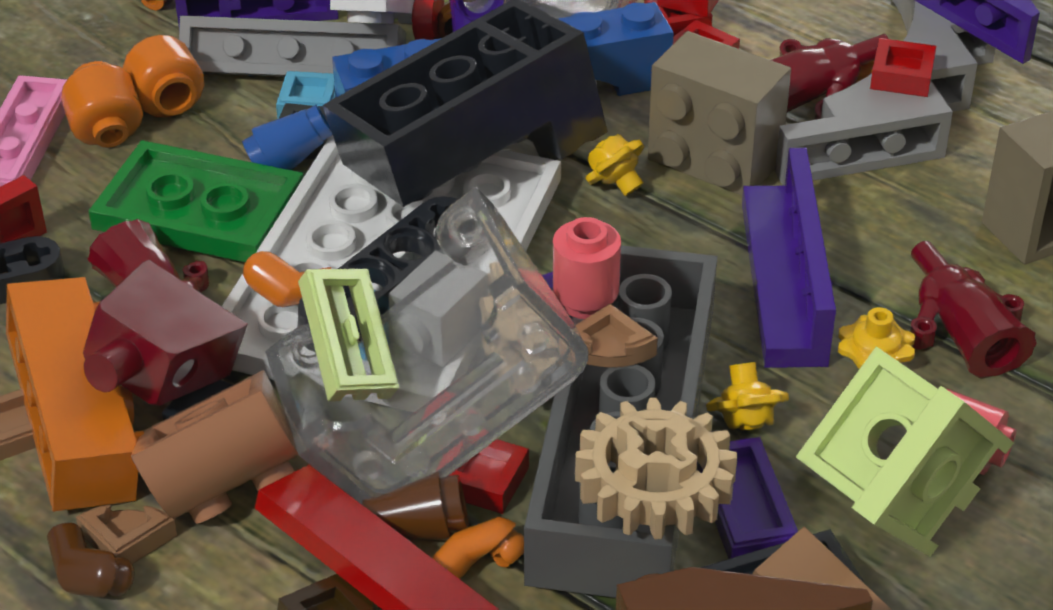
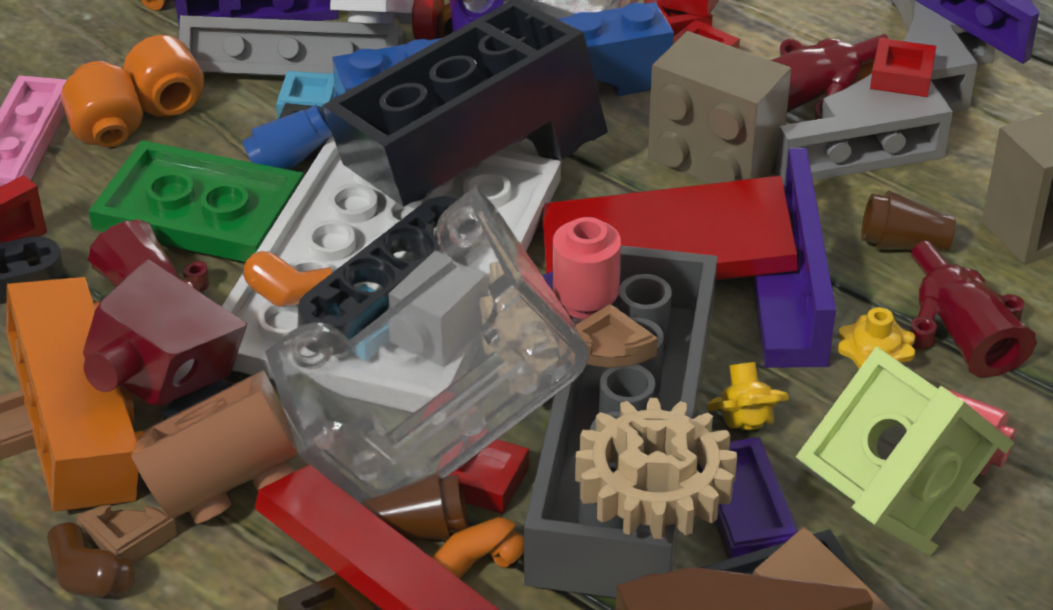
(337, 334): yellowish green tile -> none
(615, 162): yellow plant -> none
(735, 220): none -> red tile
(901, 224): none -> reddish brown cone

